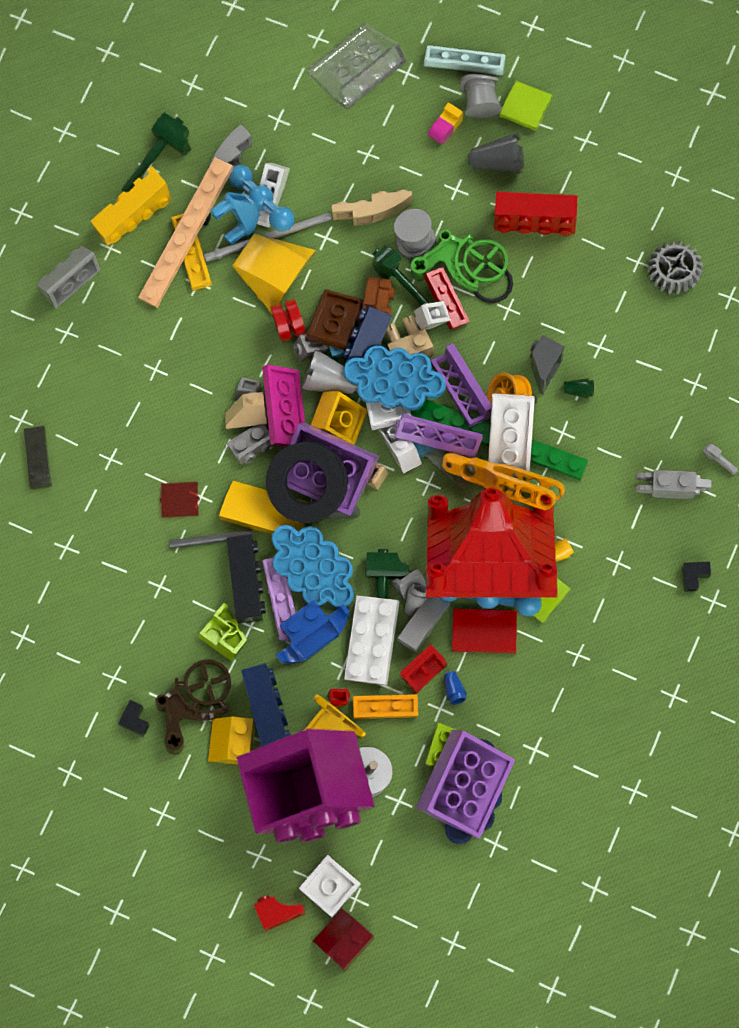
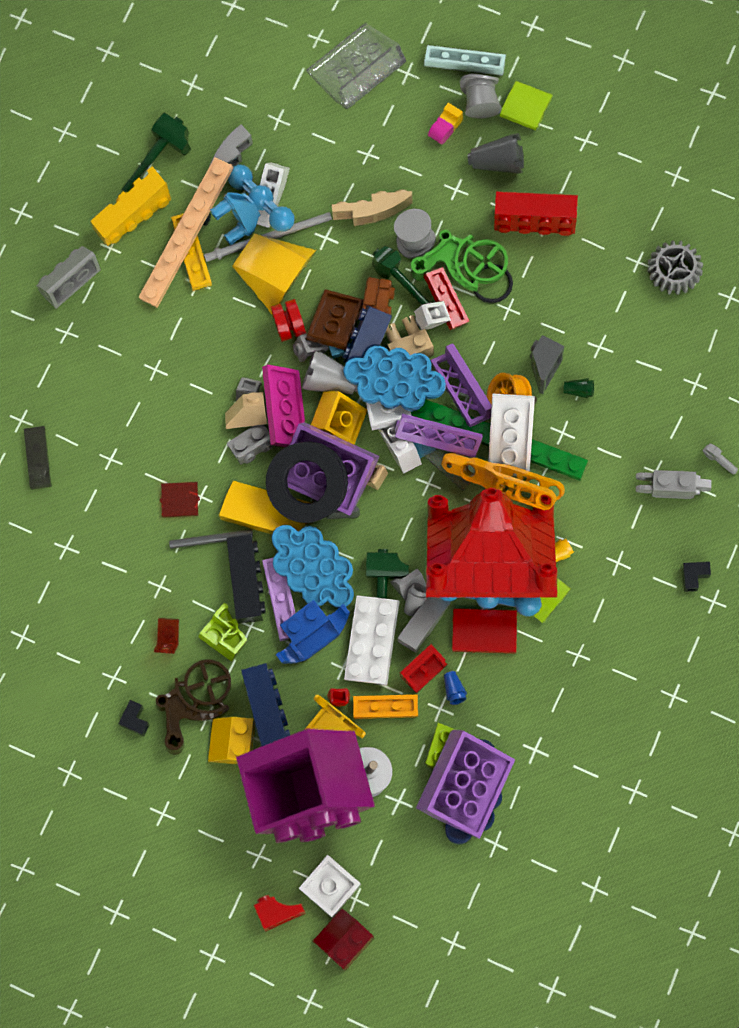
(167, 635): none -> clear red bracket

